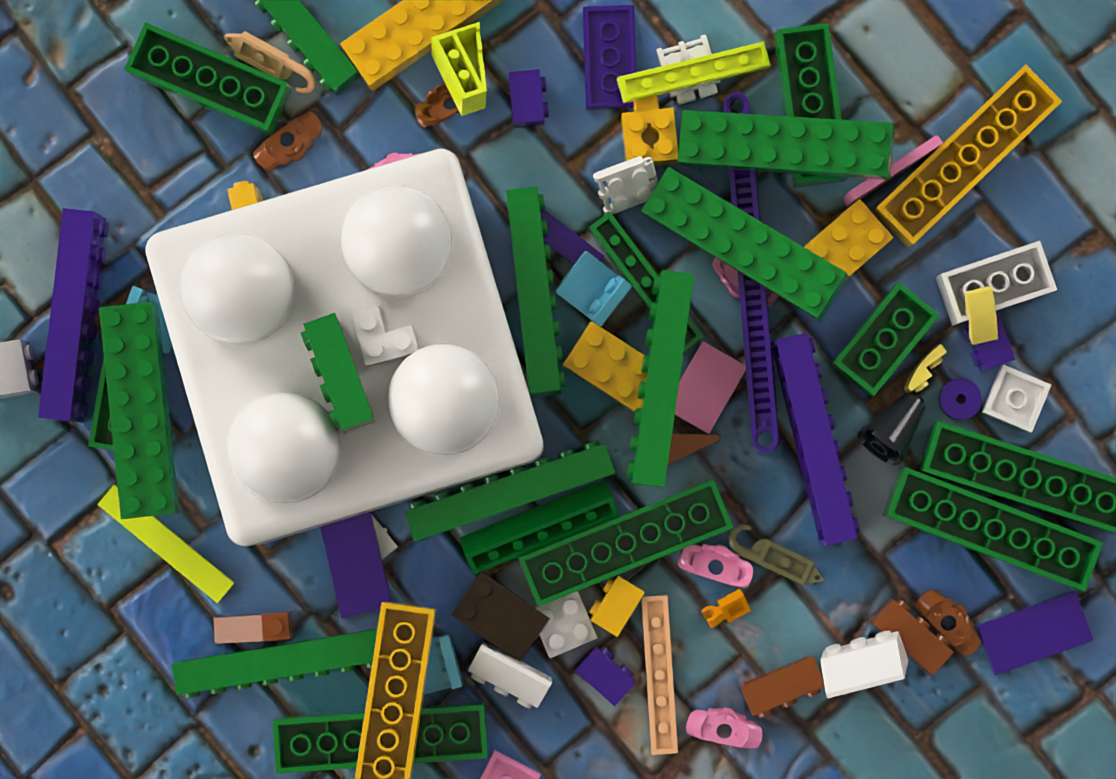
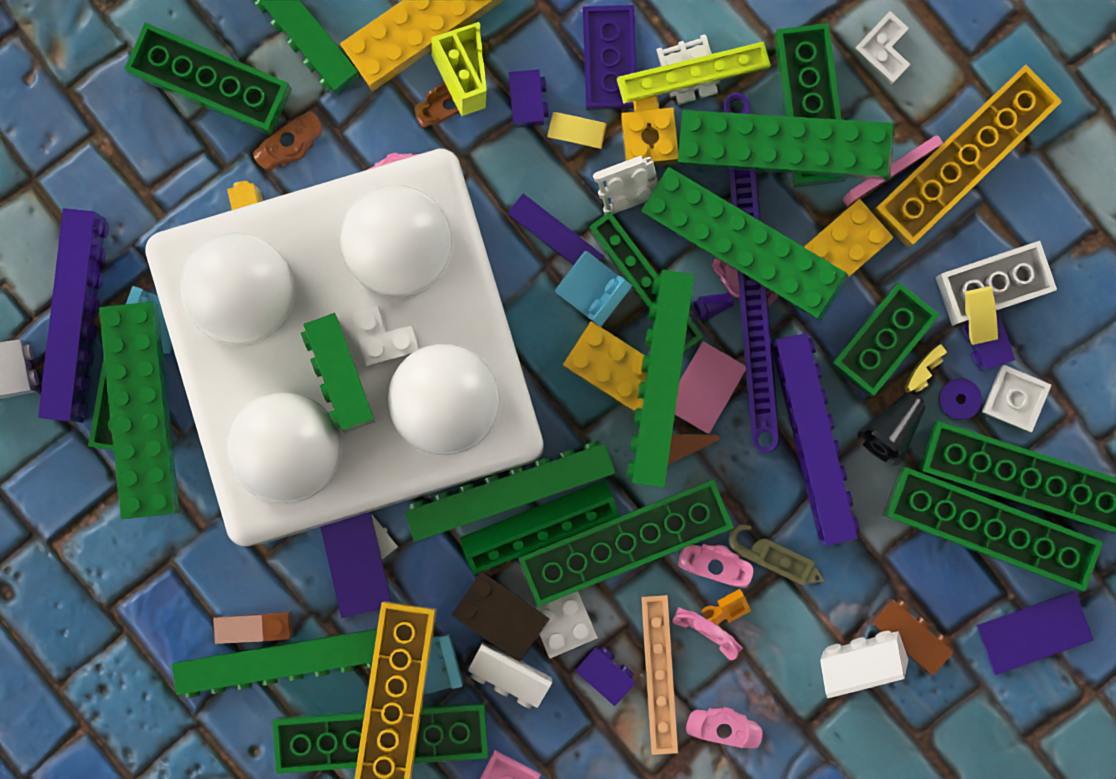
(171, 549): neon yellow tile -> none
(268, 59): light nougat plate -> none
(534, 292): green brick -> none
(576, 130): none -> light yellow slope
(616, 605): yellow brick -> none
(711, 305): none -> dark purple cone
(727, 643): none -> bright pink piece
(782, 686): dark orange brick -> none
(878, 50): none -> white plate
(936, 606): dark orange piece -> none

